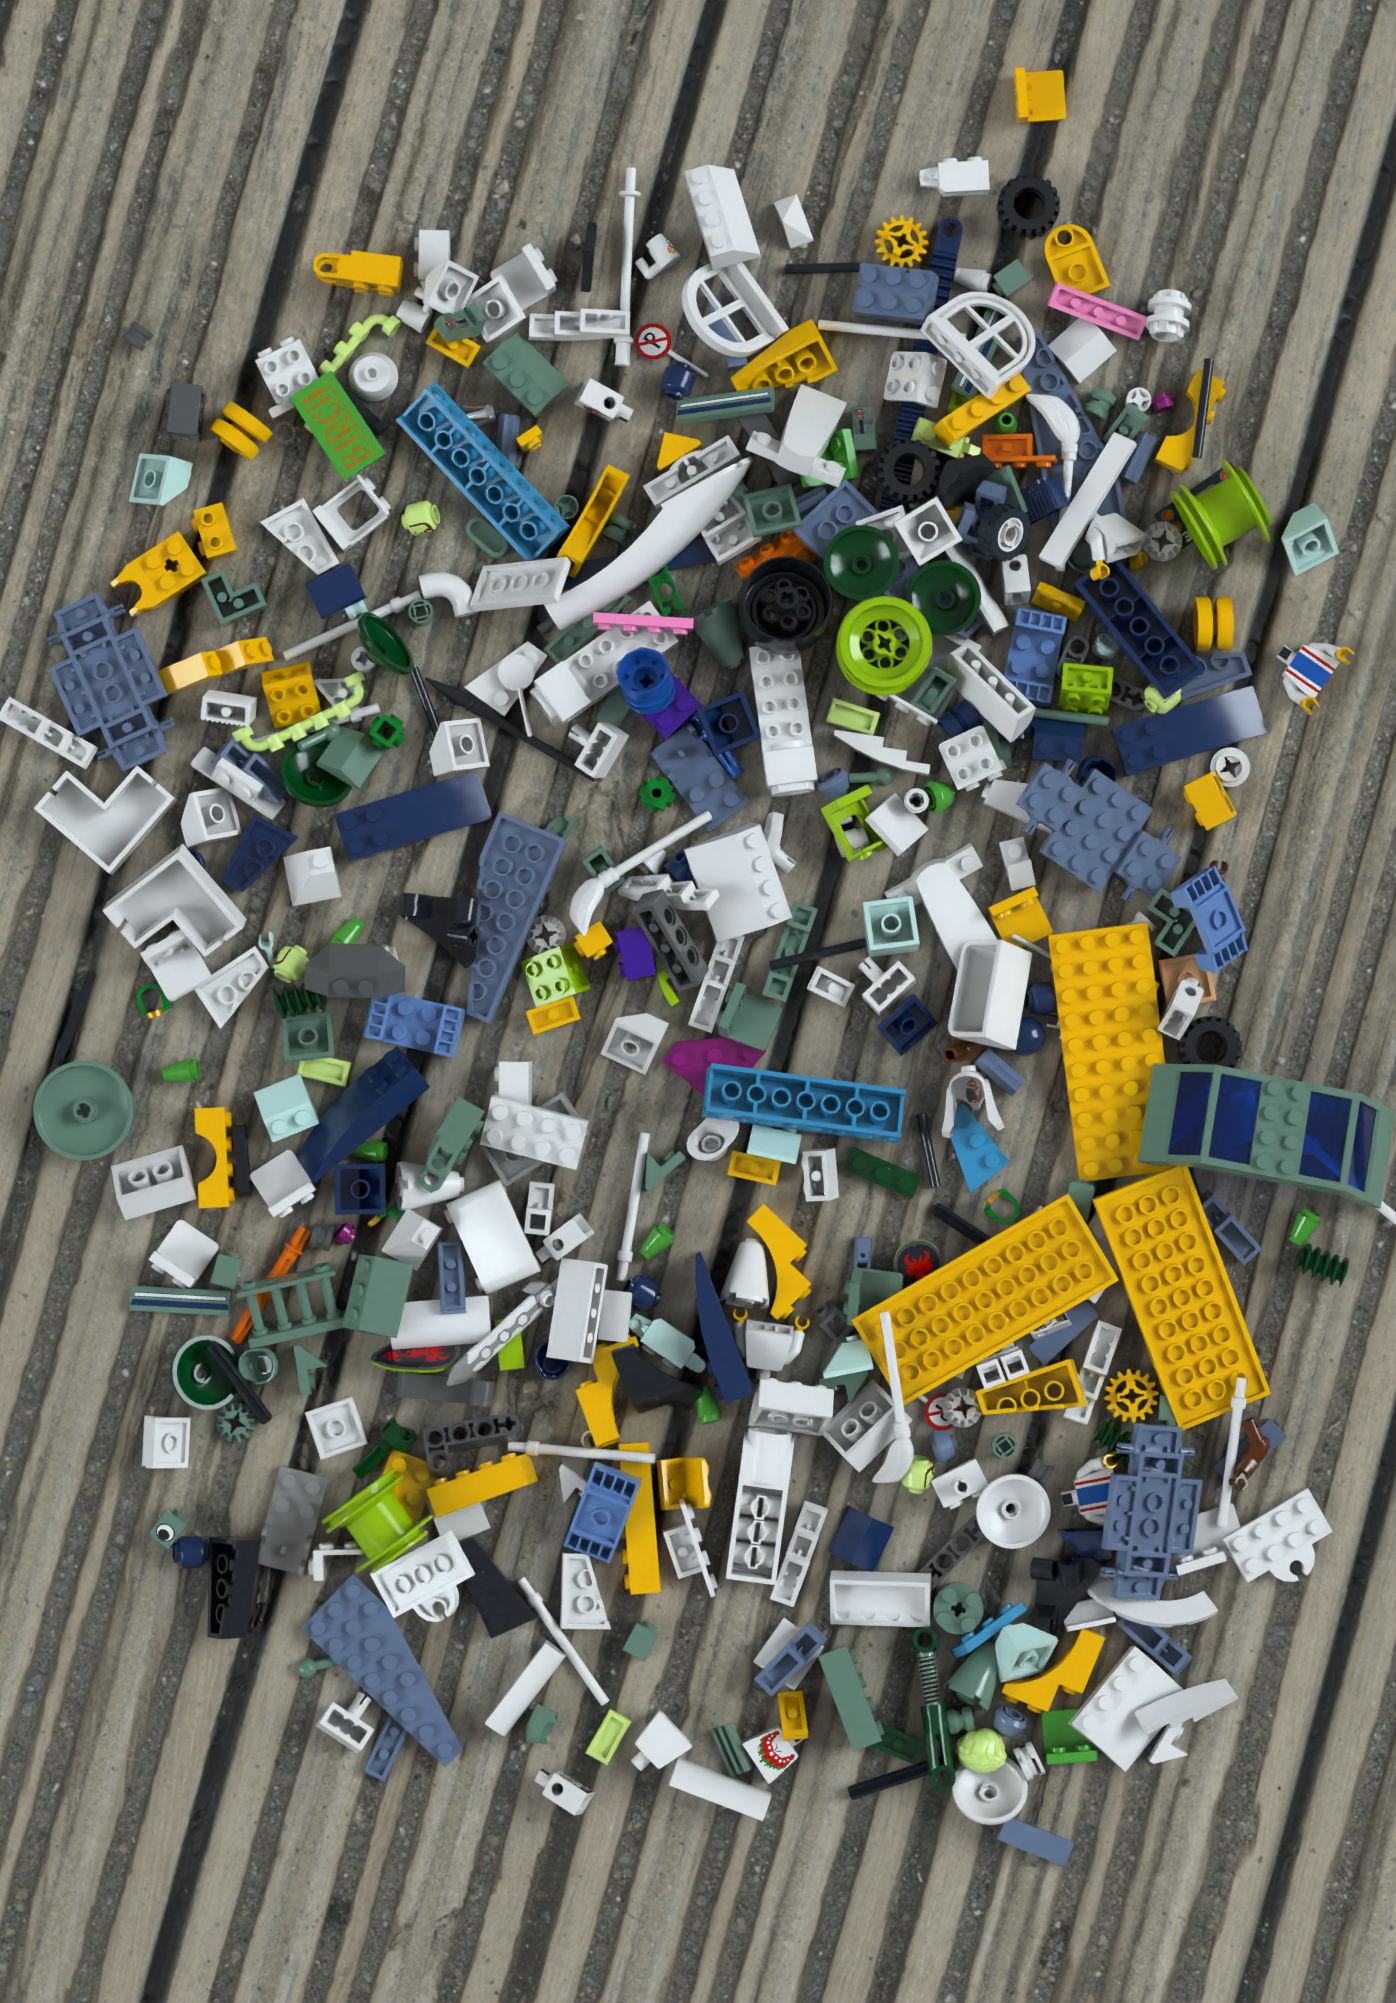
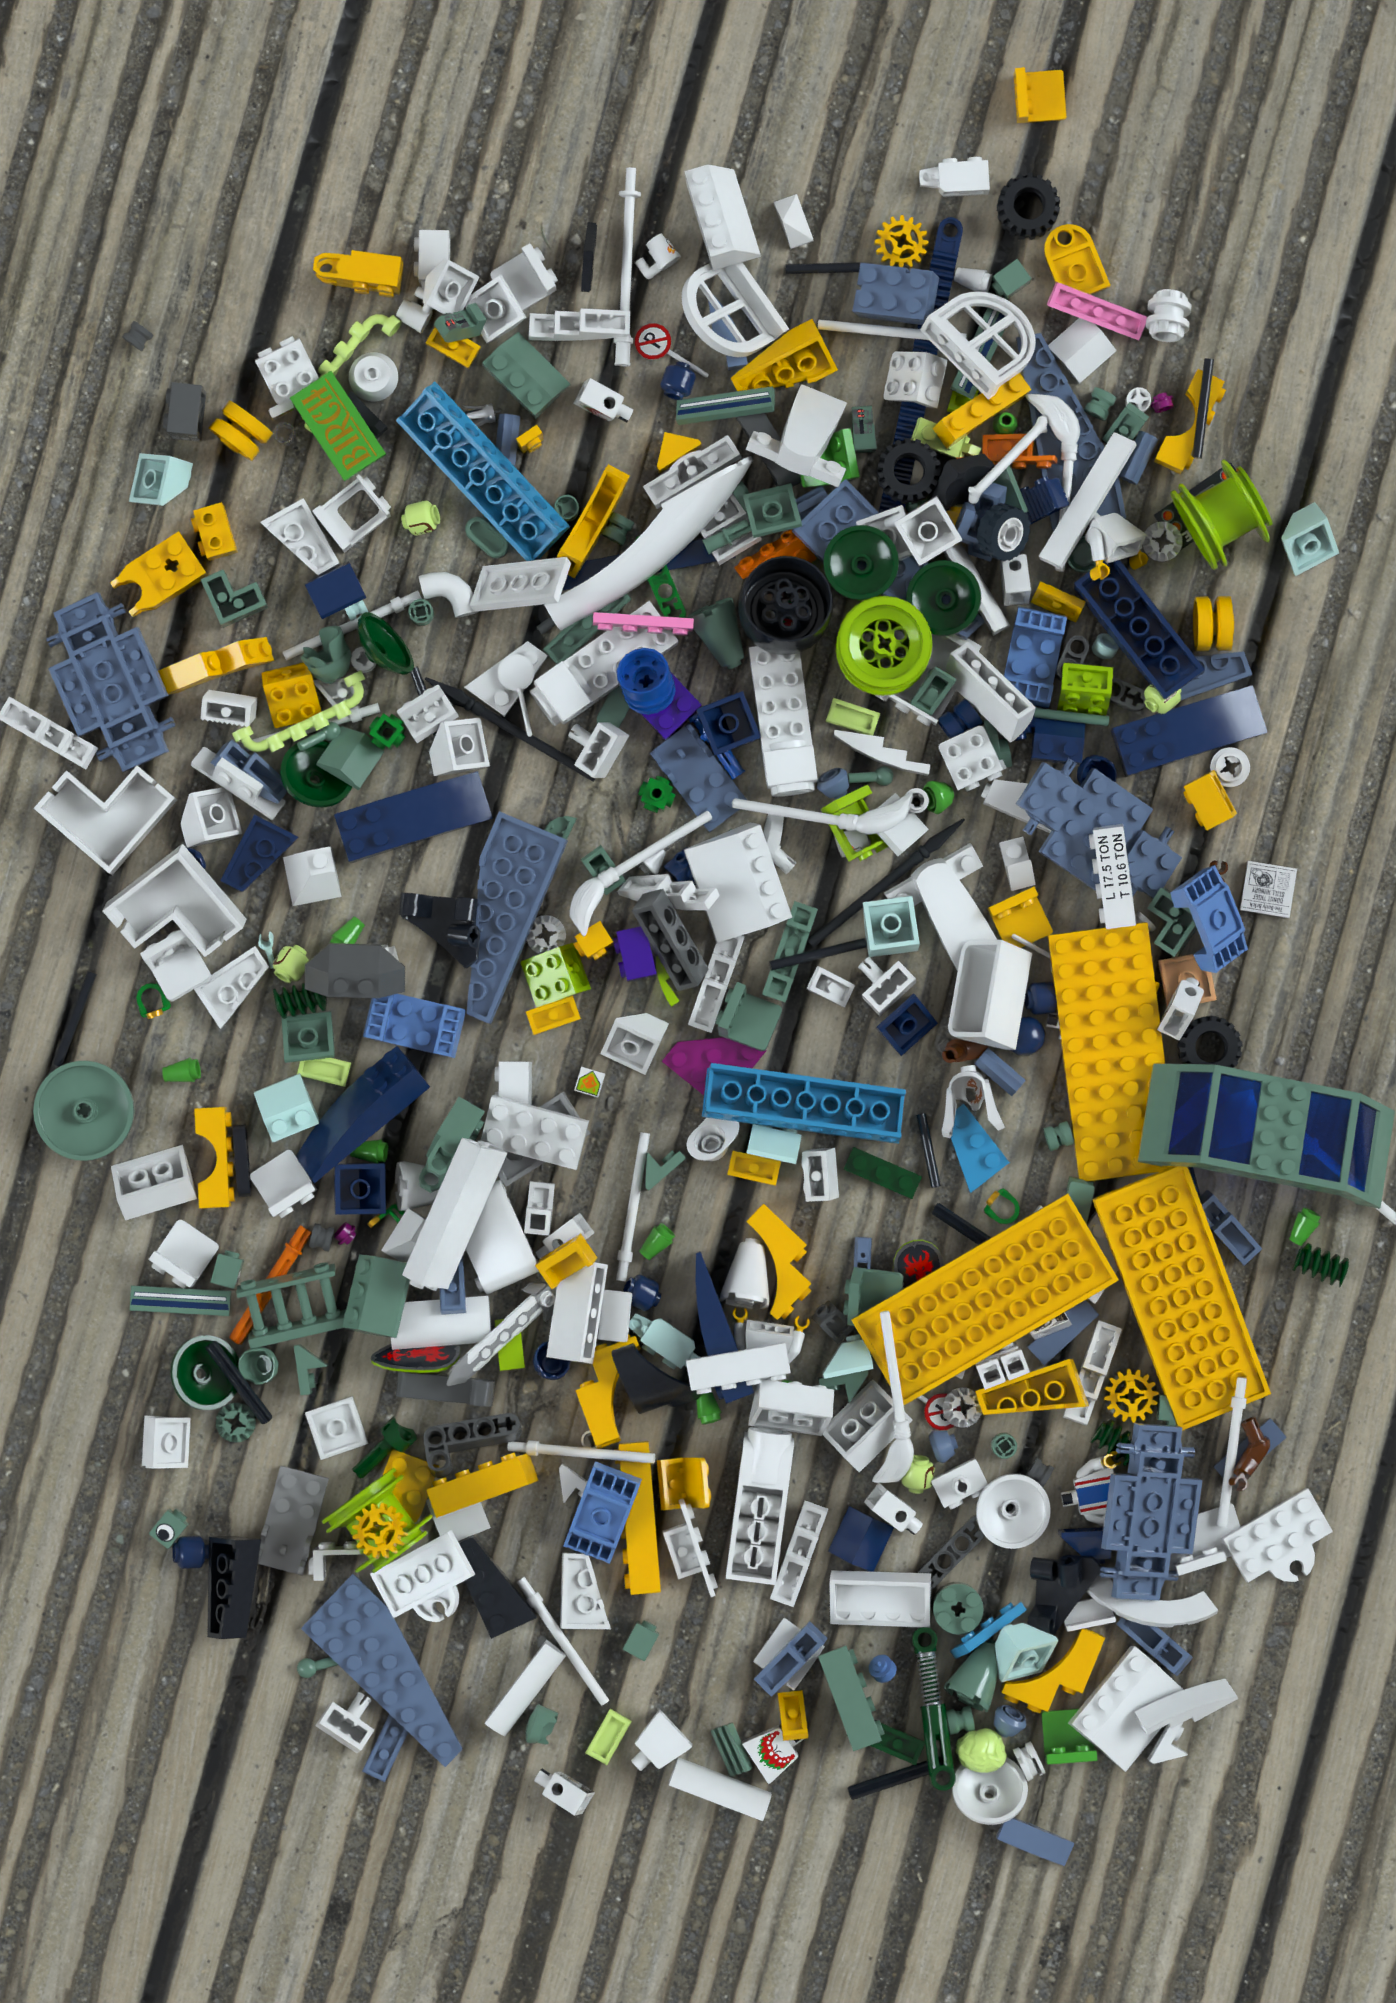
(333, 660): none -> sand green helmet
(390, 1529): none -> yellow gear
(426, 713): none -> white bracket
(454, 1214): none -> white brick
(566, 1260): none -> yellow panel
(589, 1082): none -> tile
(727, 536): none -> sand green axle
(738, 1366): none -> white brick
(870, 822): none -> white piece
(882, 1668): none -> medium blue wheel
(887, 1504): none -> white torso
(915, 858): none -> black piece
(1038, 428): none -> white piece
(1064, 1136): none -> sand green wheel
(1114, 876): none -> white brick
(1268, 889): none -> white tile
(1310, 670): torso -> none

